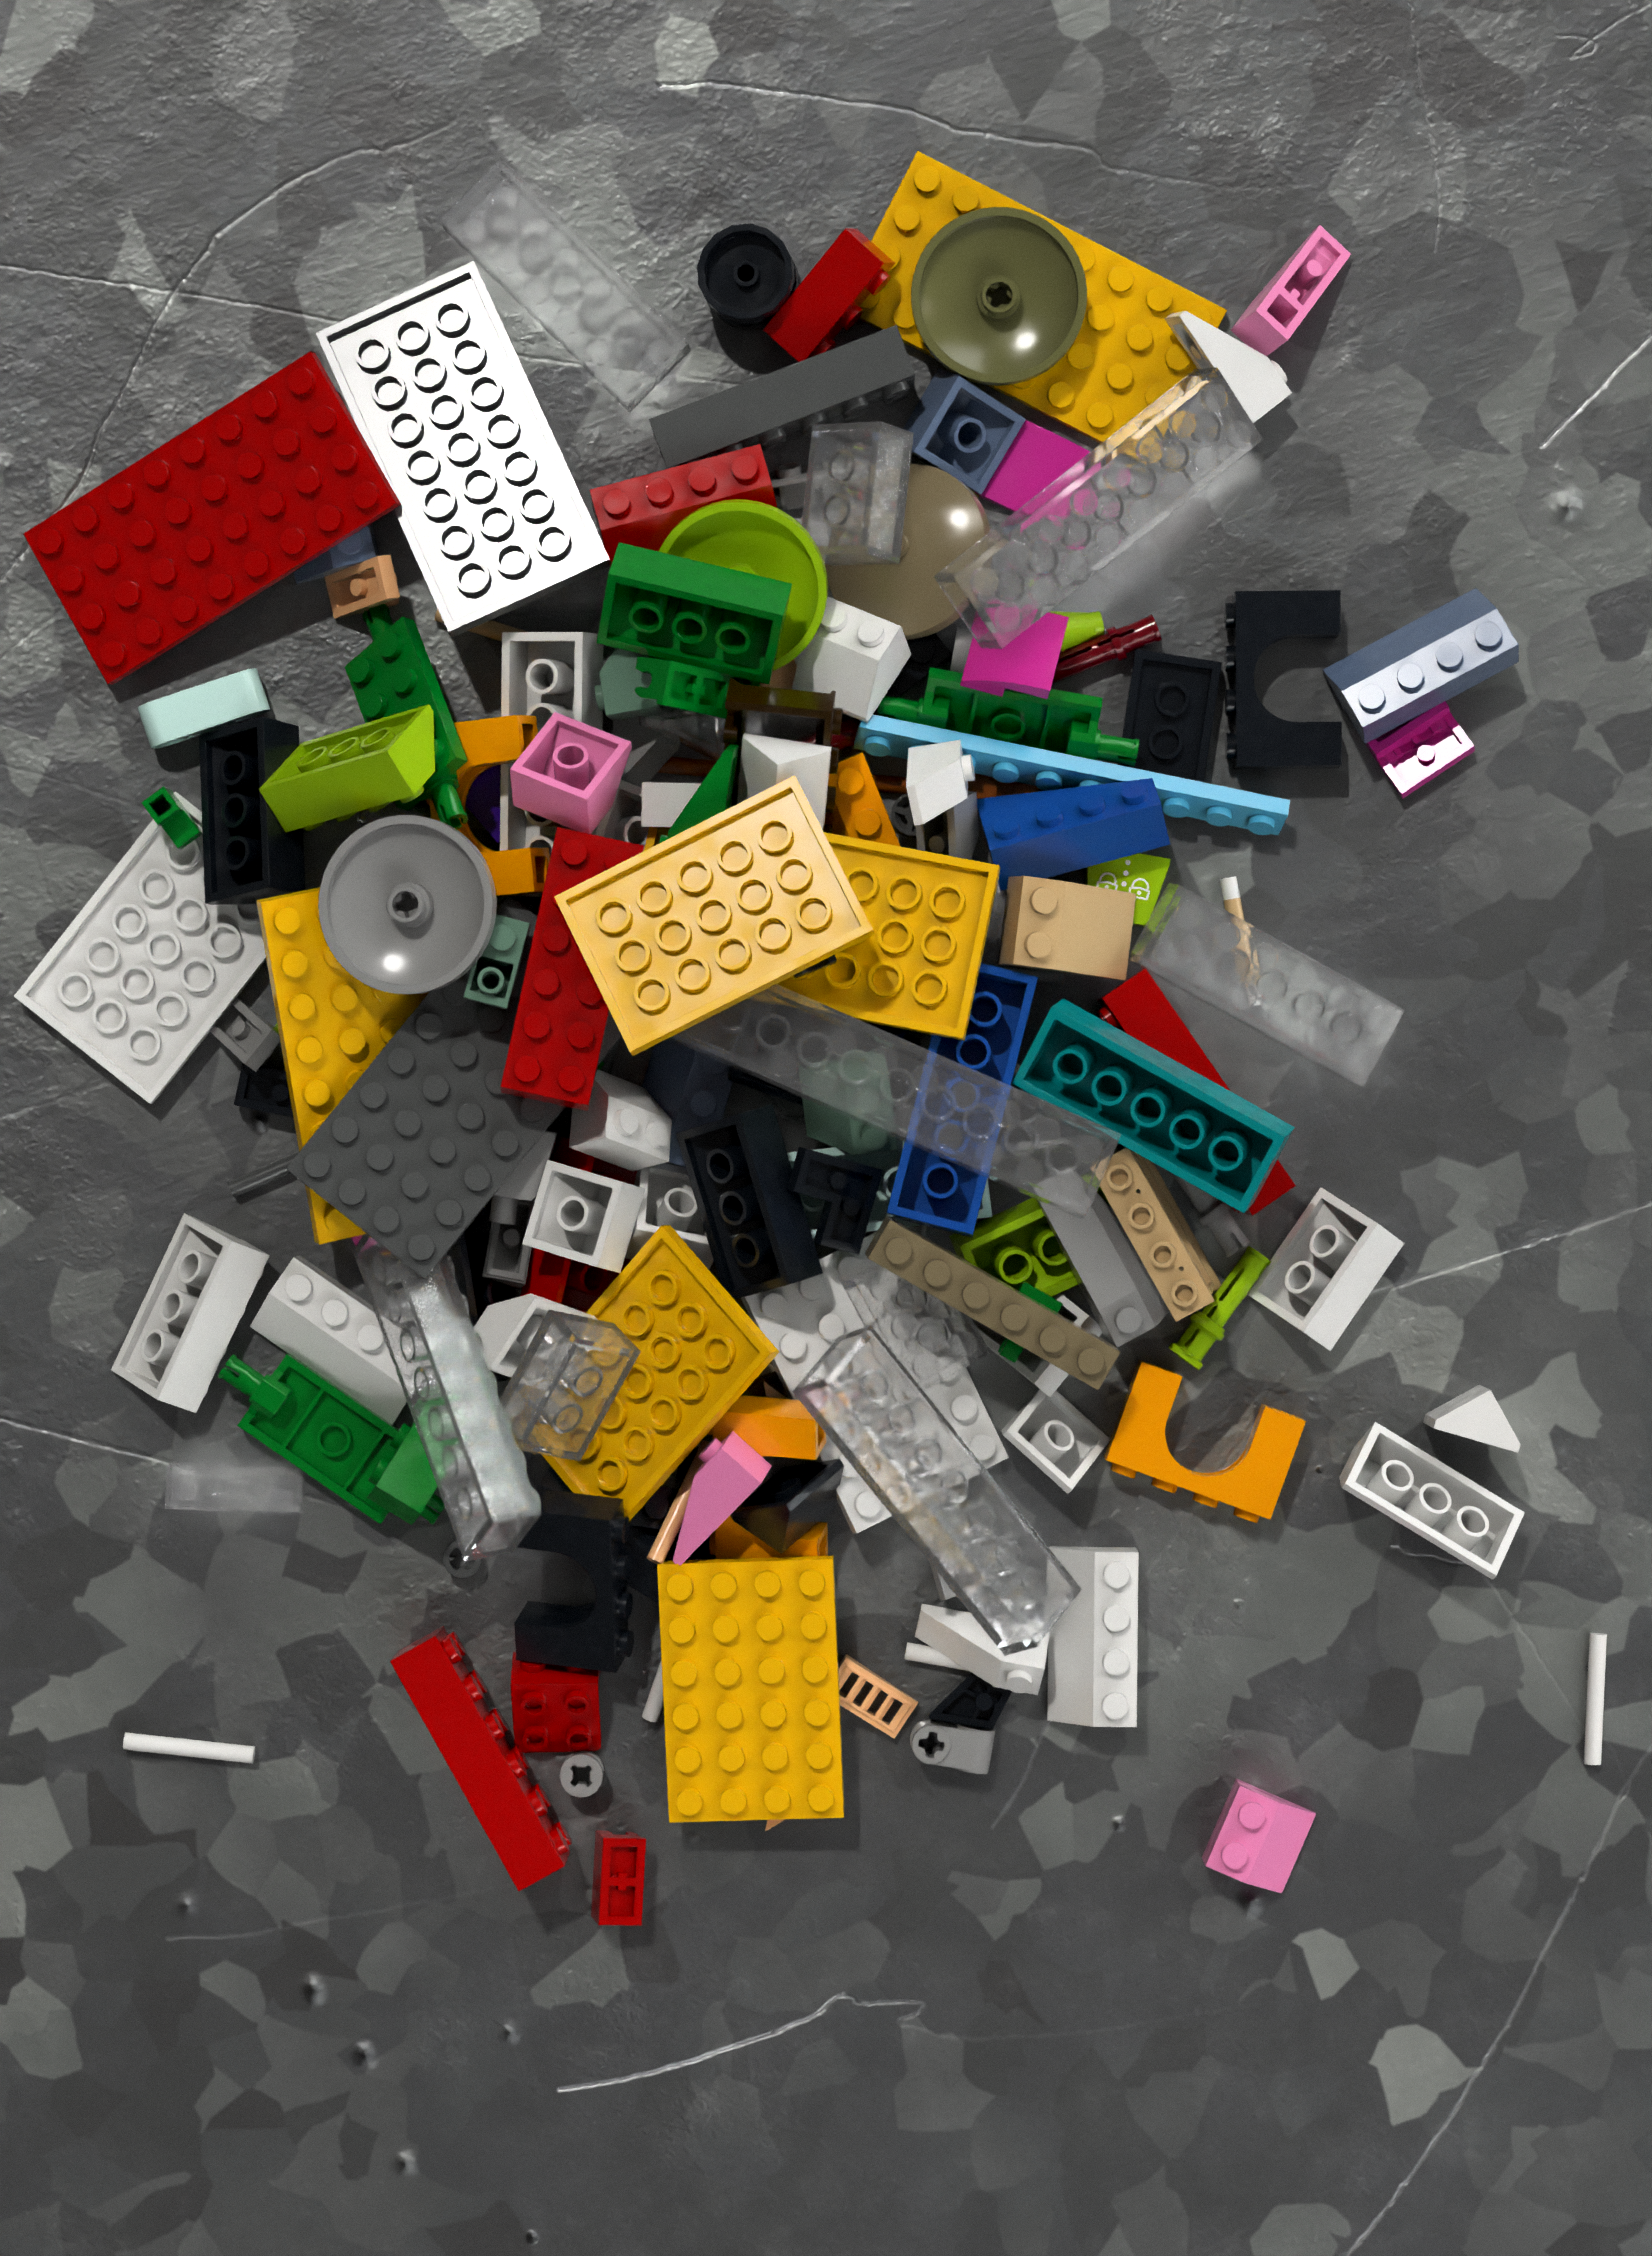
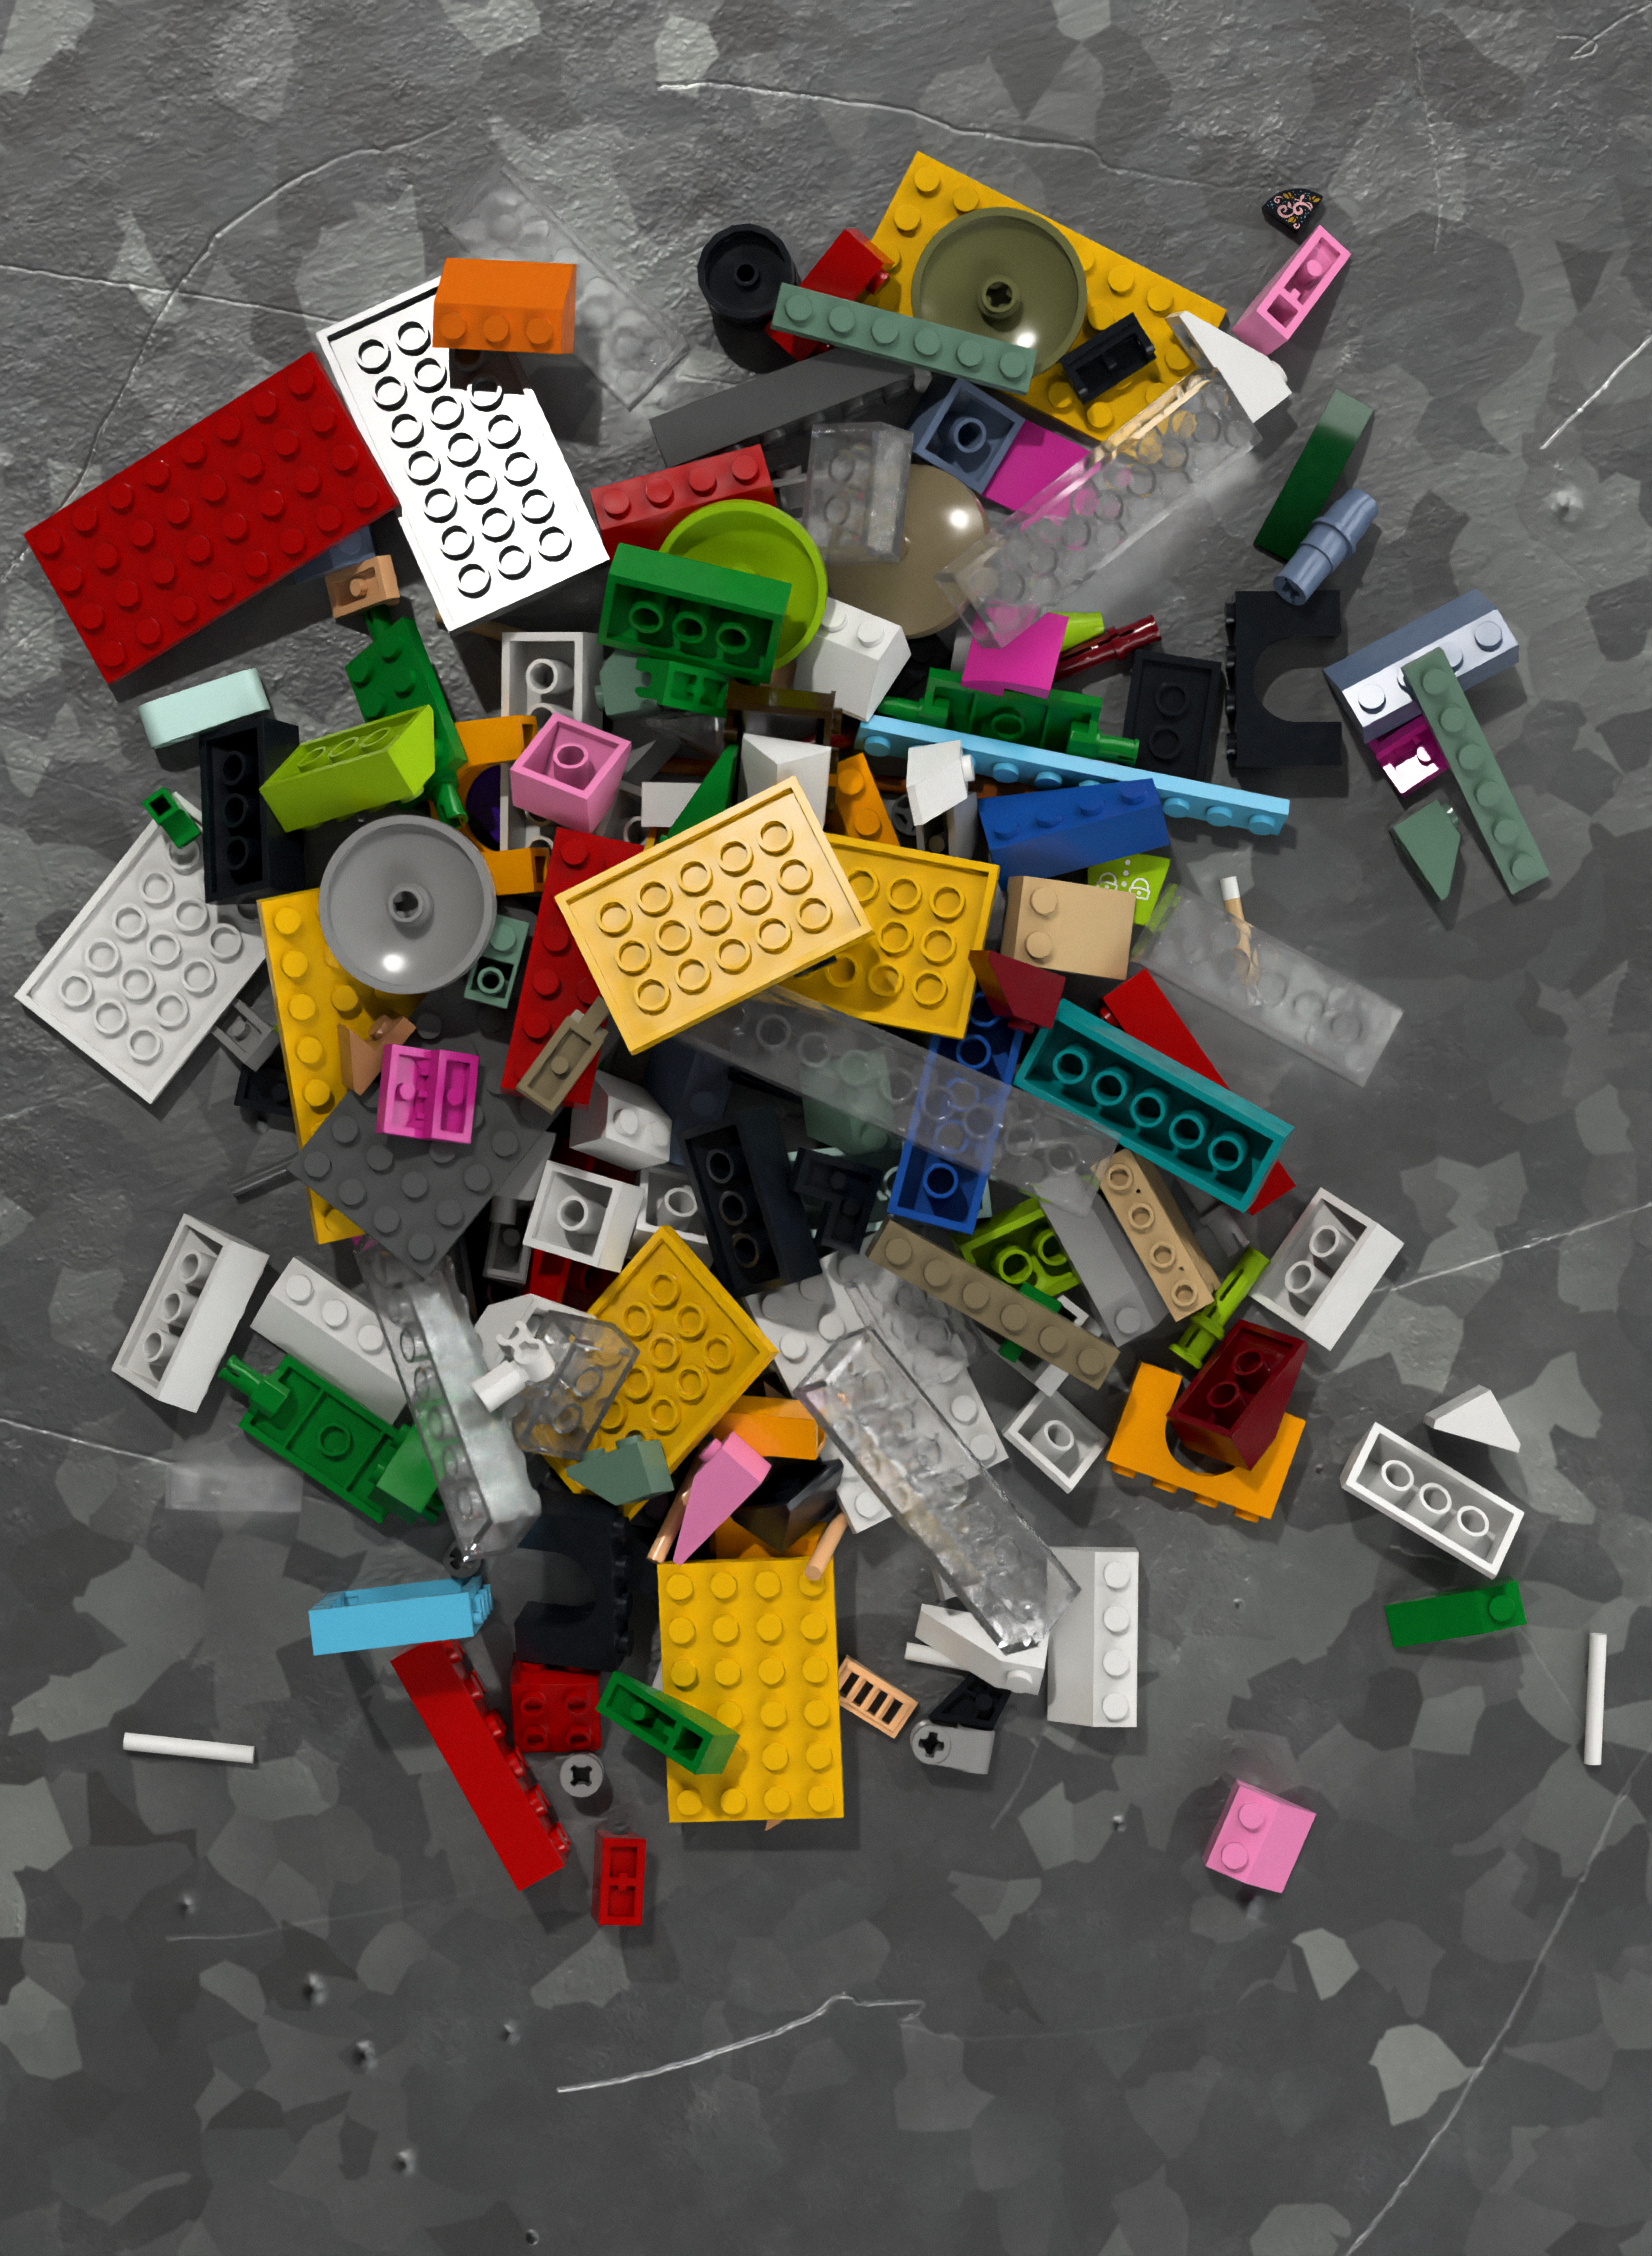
(363, 1060): none -> medium nougat slope
(399, 1614): none -> medium azure window
(427, 1094): none -> dark pink slope
(505, 306): none -> orange slope
(530, 1363): none -> white bar
(565, 1057): none -> dark tan hinge
(627, 1474): none -> sand green slope
(668, 1725): none -> green slope
(826, 1545): none -> light nougat bar
(903, 339): none -> sand green plate
(1017, 990): none -> dark red slope
(1107, 359): none -> black hinge
(1239, 1395): none -> dark red slope
(1292, 207): none -> black tile
(1313, 475): none -> dark green slope
(1326, 545): none -> sand blue piece
(1430, 845): none -> sand green slope
(1456, 1613): none -> green slope
(1475, 770): none -> sand green plate

